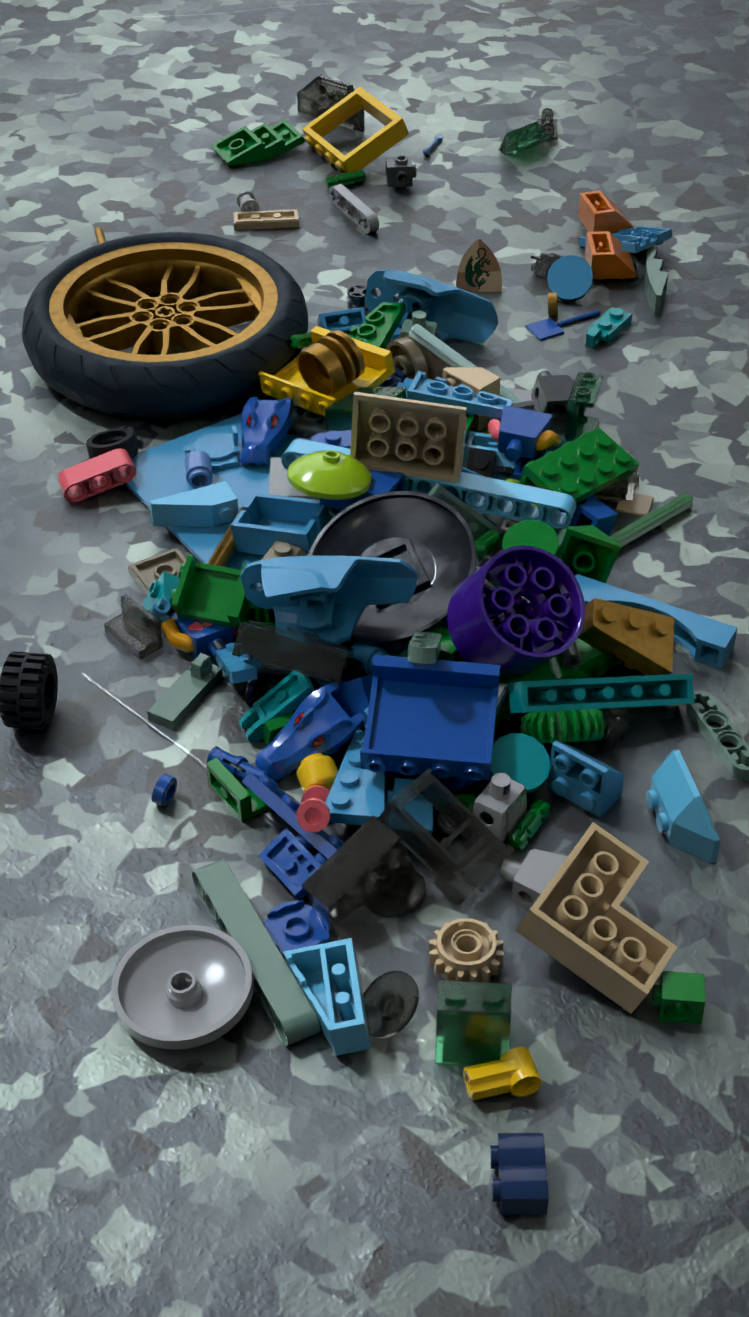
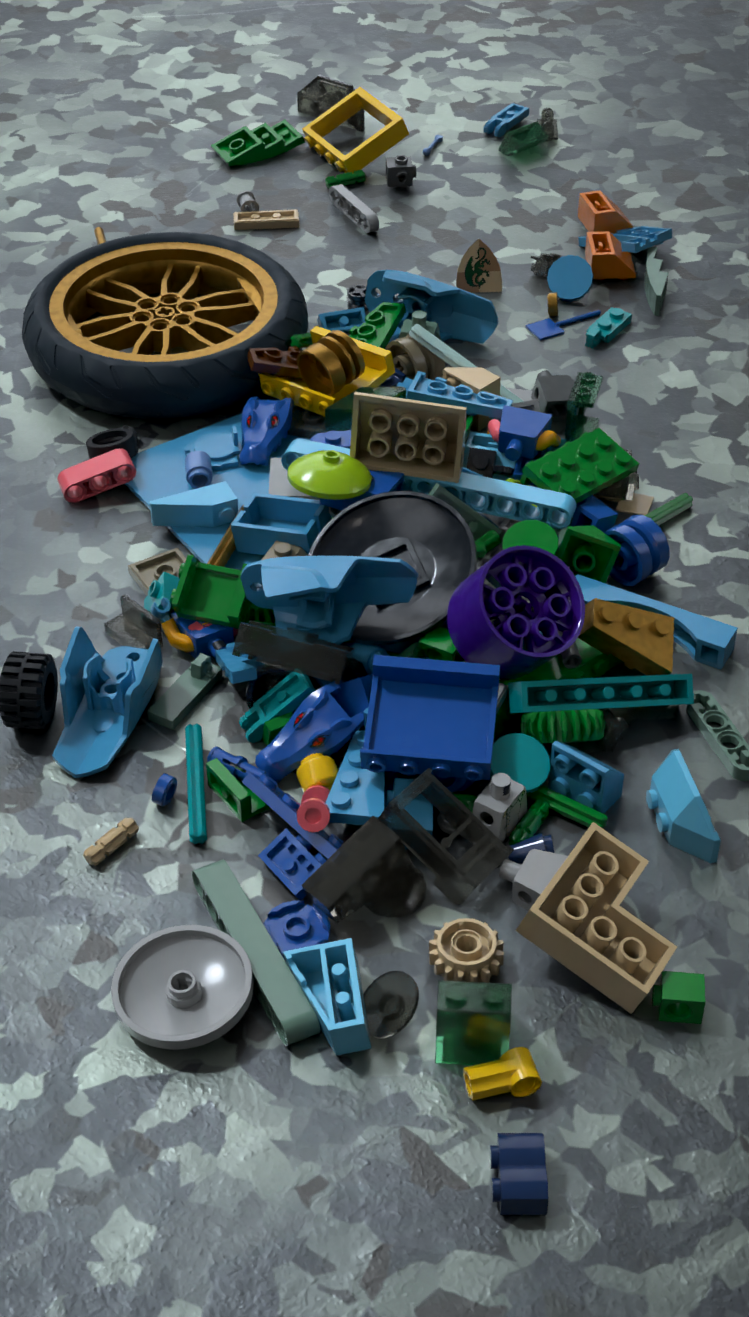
(102, 701): none -> dark azure piece
(110, 841): none -> tan axle
(195, 784): none -> teal axle
(275, 361): none -> reddish brown wing
(424, 648): sand green beam -> none
(506, 119): none -> dark azure hinge
(537, 842): none -> dark blue cone
(569, 807): none -> green axle
(641, 552): none -> blue wheel

